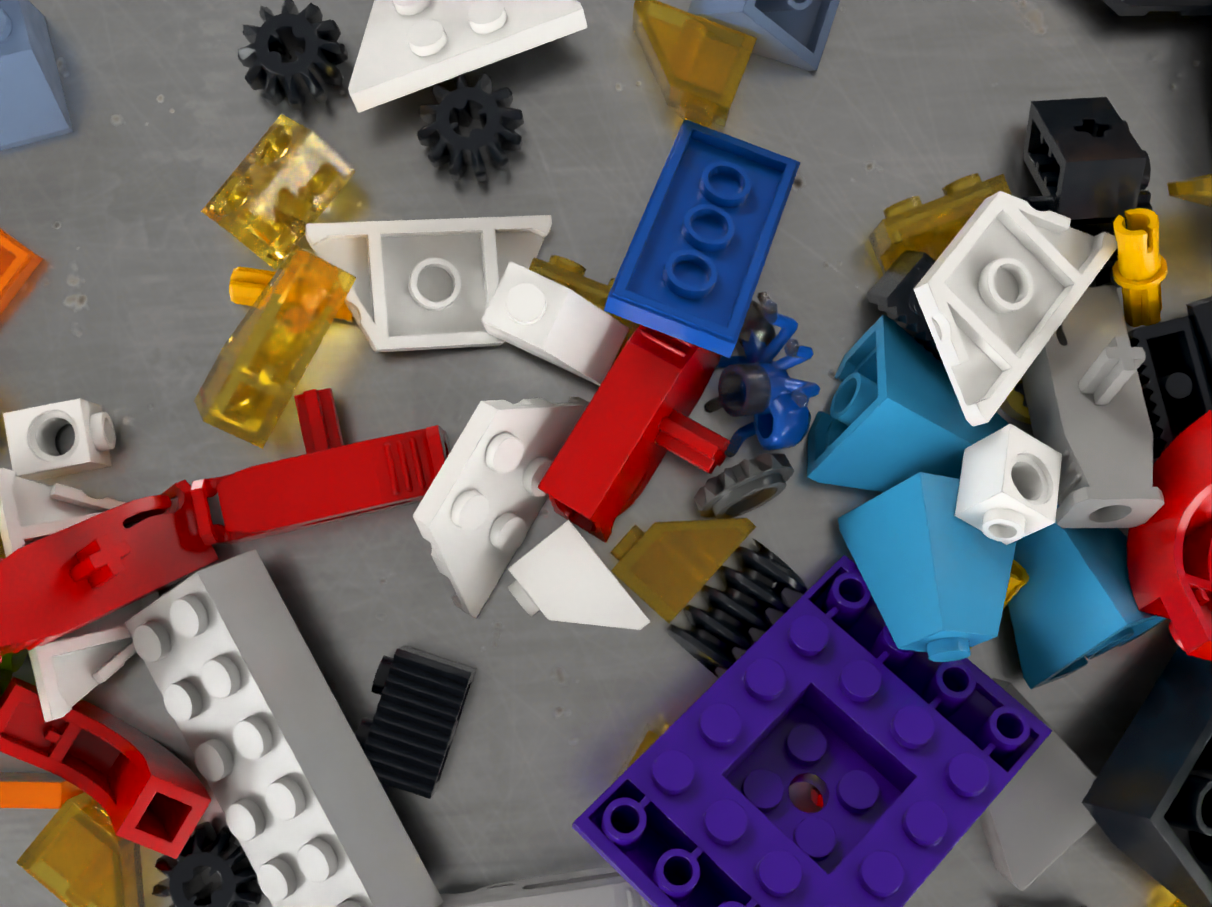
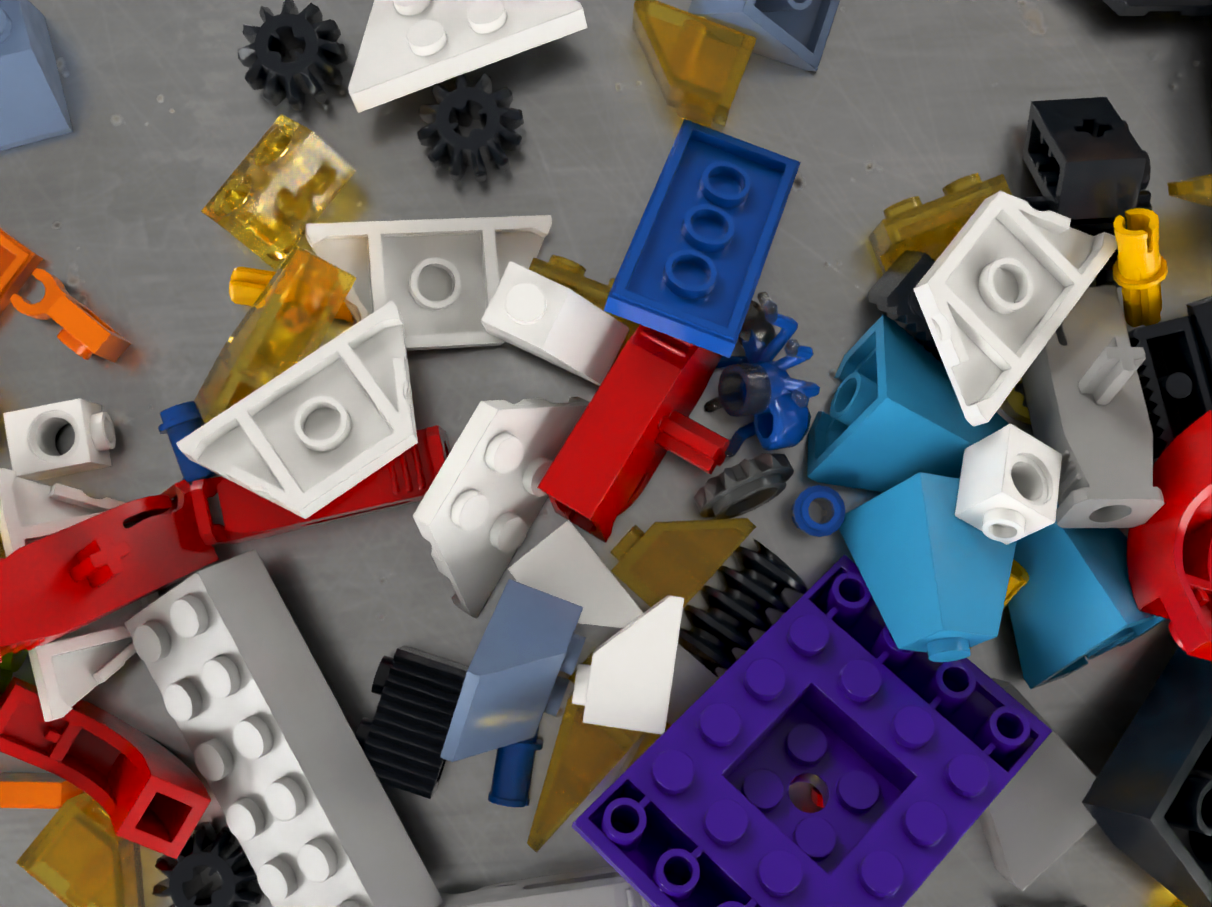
(82, 328): none -> orange plate
(177, 424): none -> blue pin
(318, 421): none -> white wing
(514, 773): none -> blue pin
(515, 672): none -> sand blue slope
(577, 765): none -> clear yellow slope
(633, 672): none -> white slope
(828, 500): none -> blue pin

